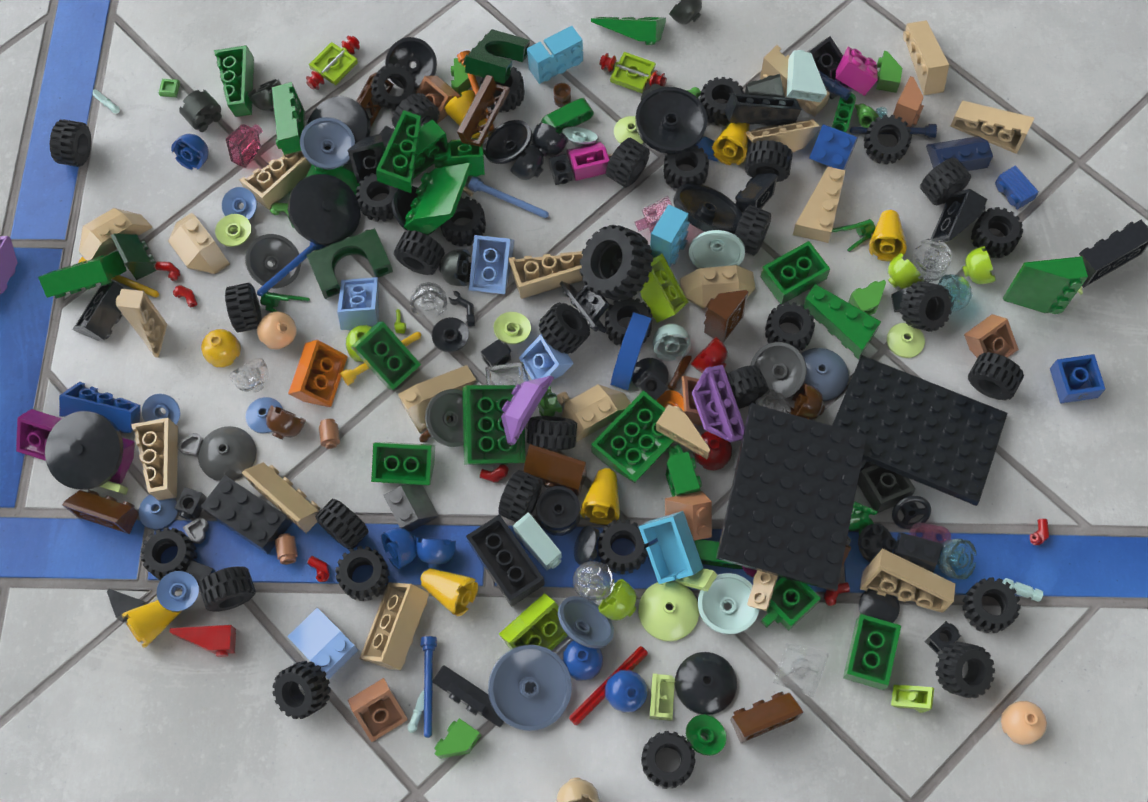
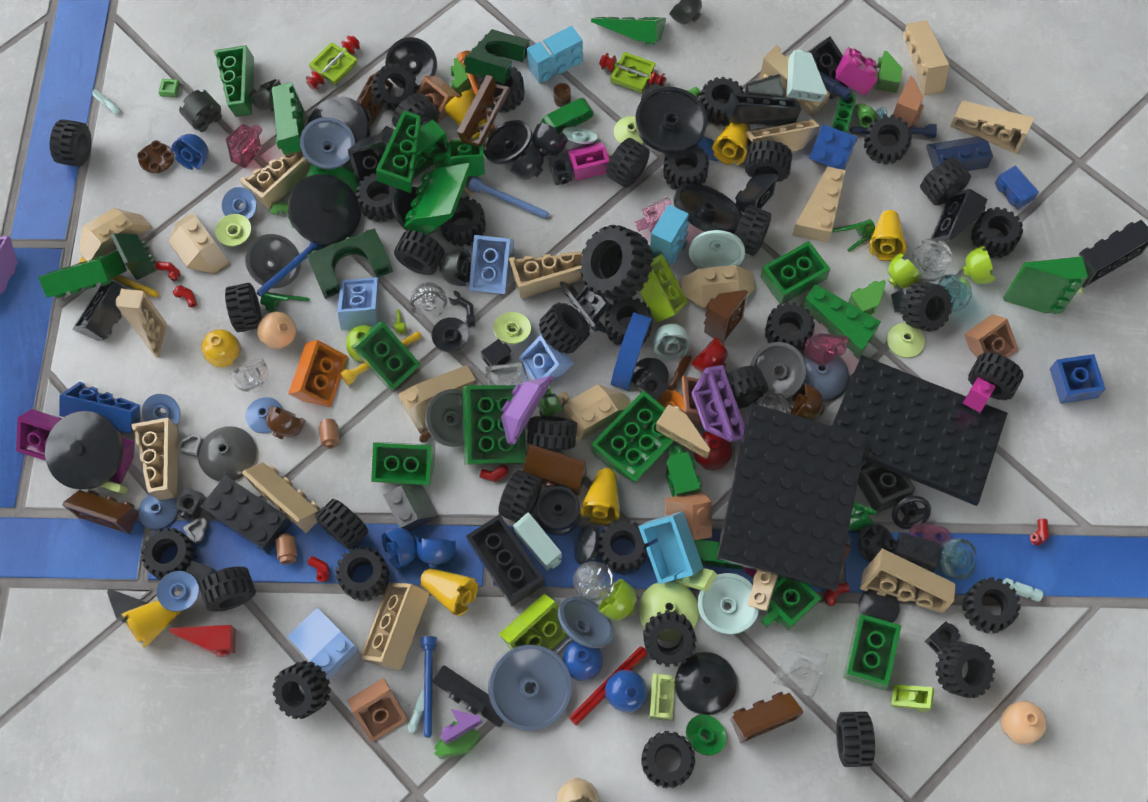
(155, 157): none -> reddish brown dish
(466, 723): none -> medium lavender slope
(681, 650): none -> black tyre
(825, 347): none -> clear pink slope
(855, 739): none -> black tyre
(979, 394): none -> dark pink brick

